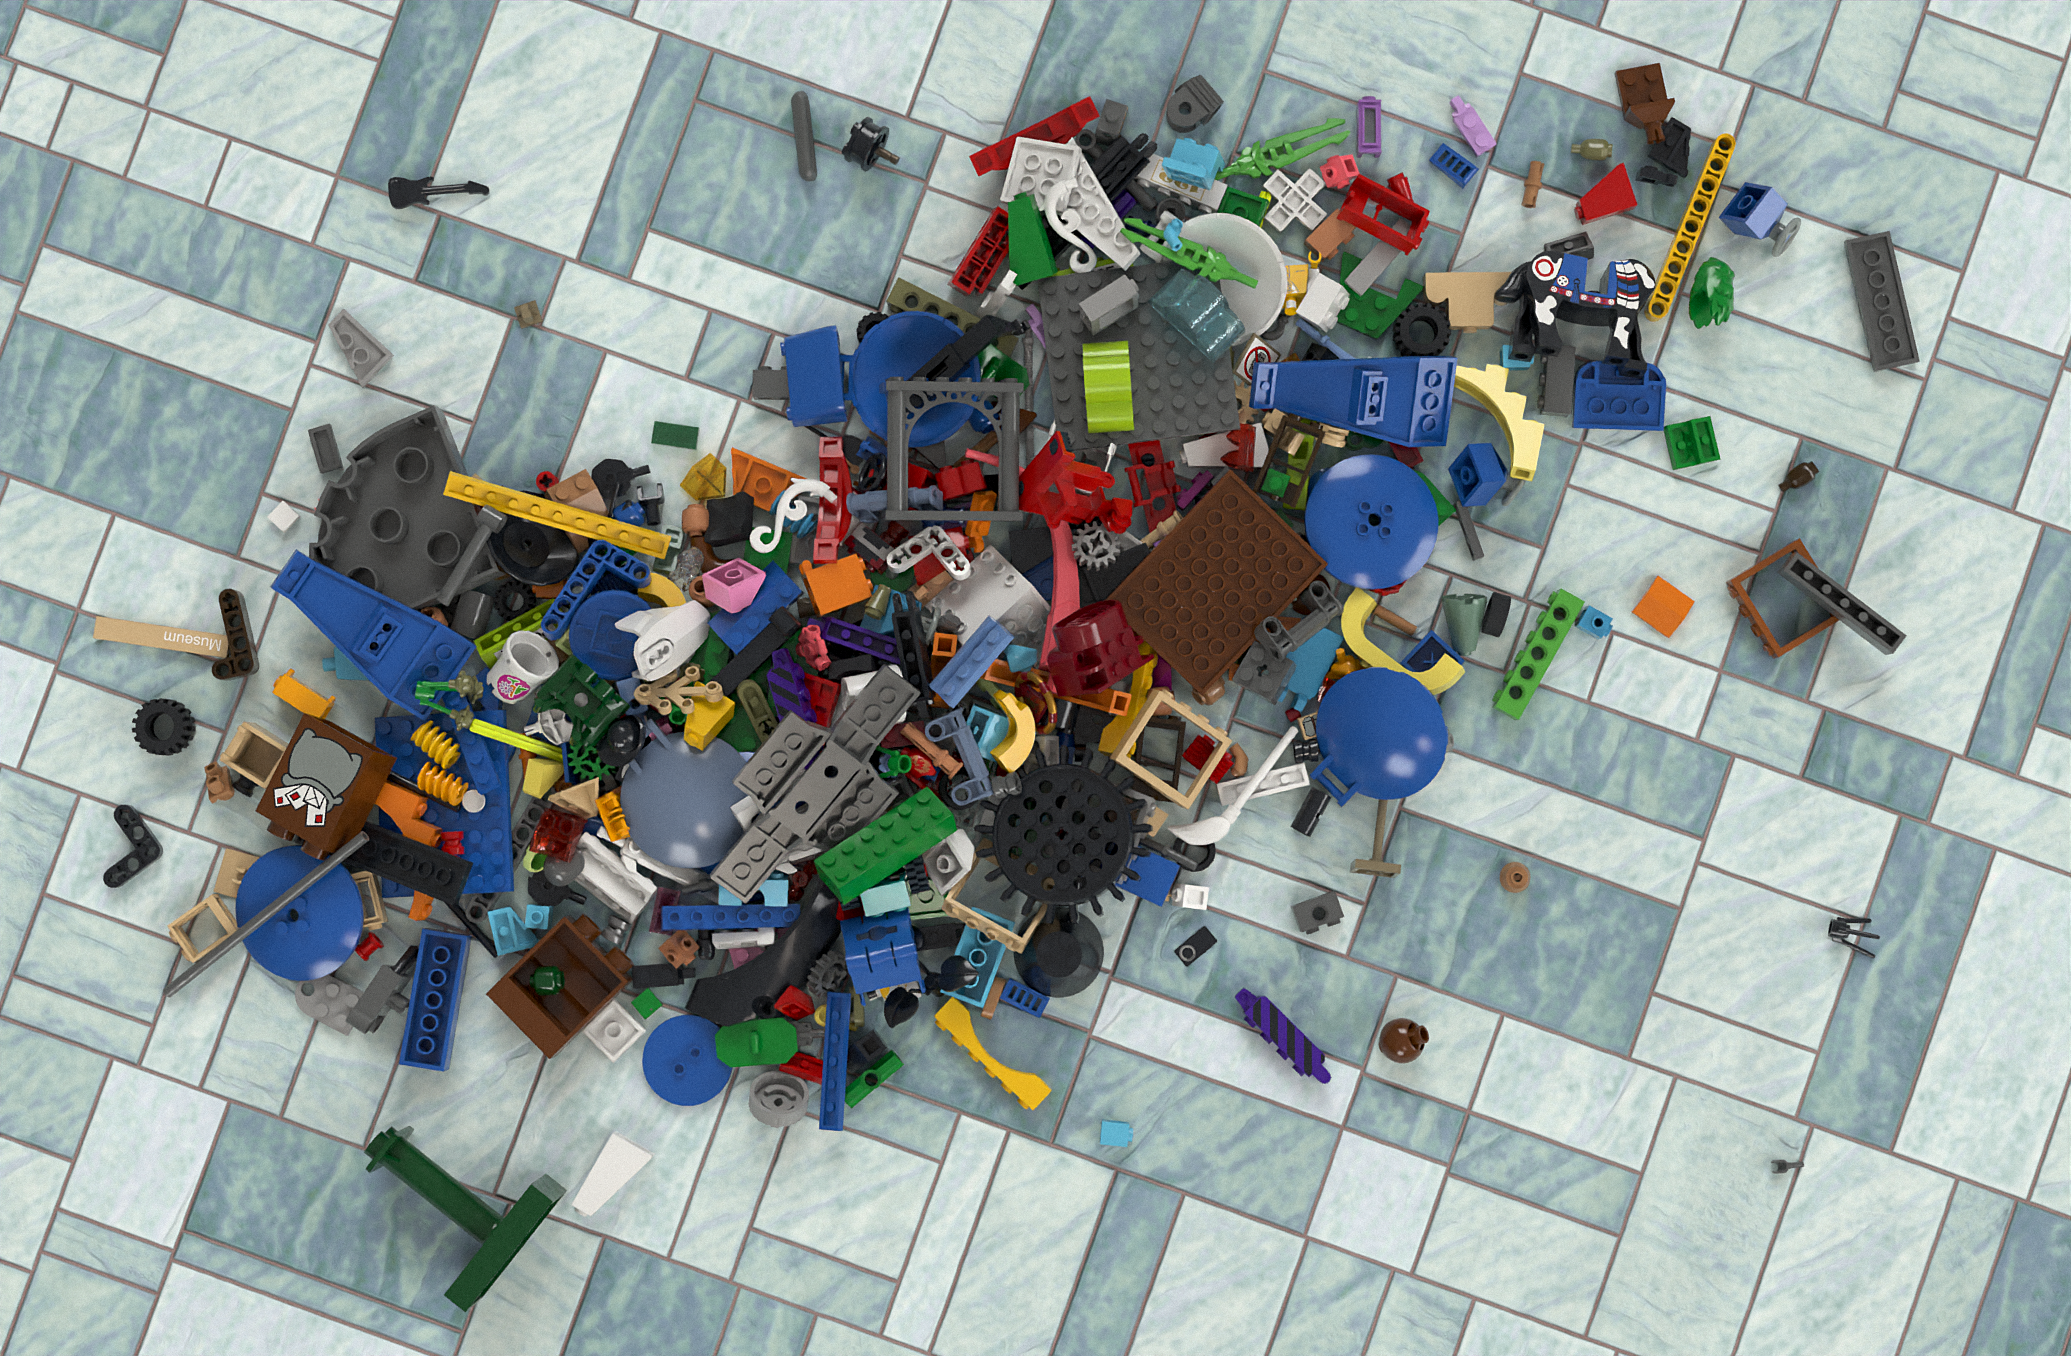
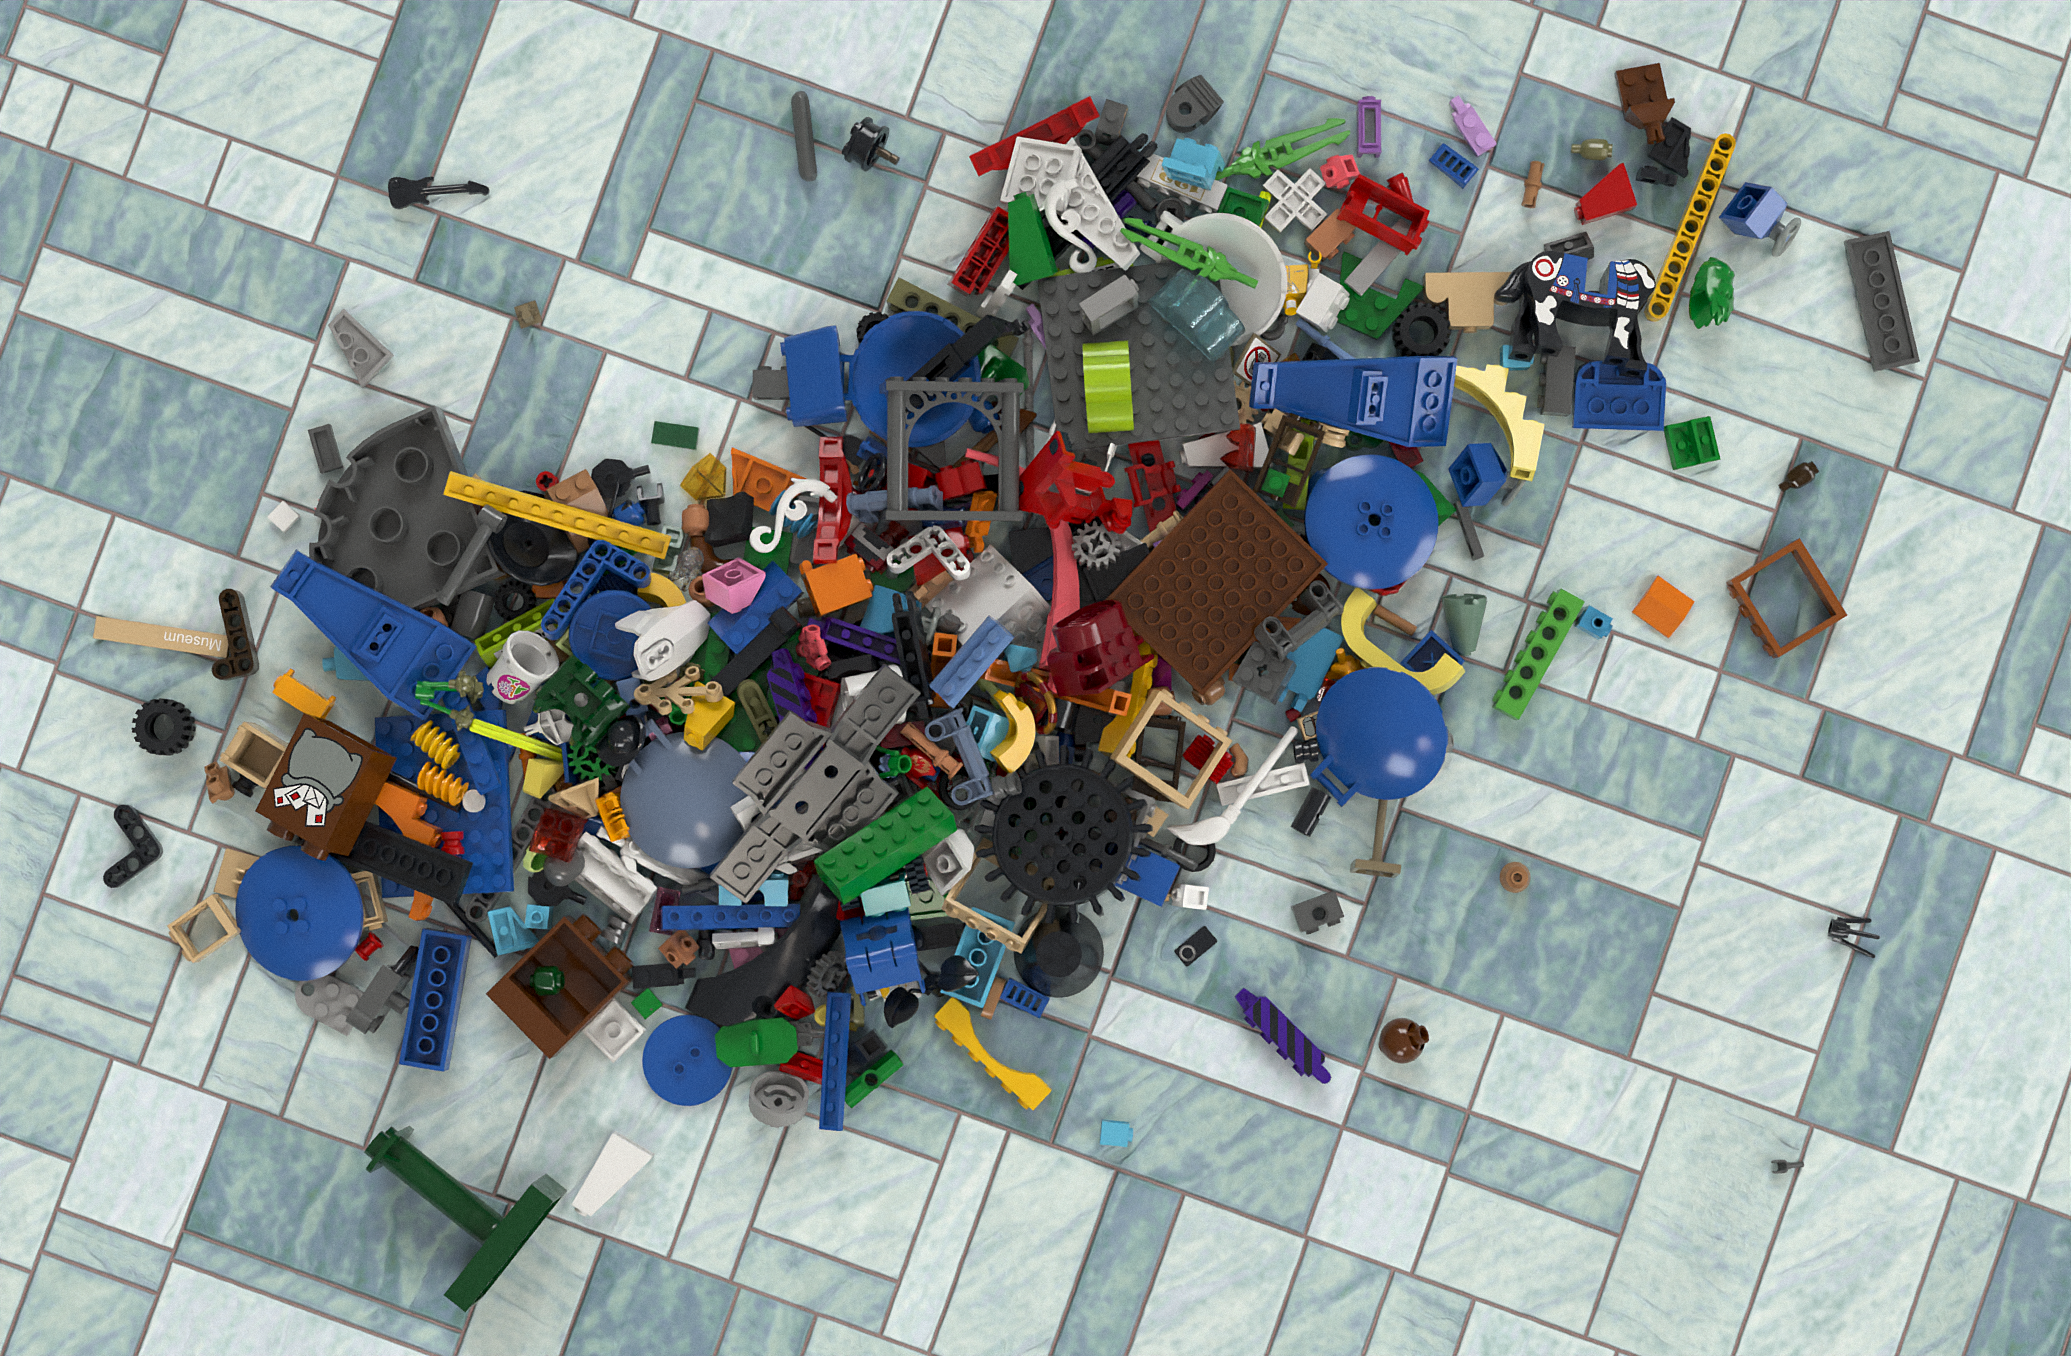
(266, 914): dark grey piece -> none
(878, 603): olive cone -> none
(1172, 232): medium azure arm -> none
(1496, 614): black tyre -> none
(1841, 604): dark grey brick -> none

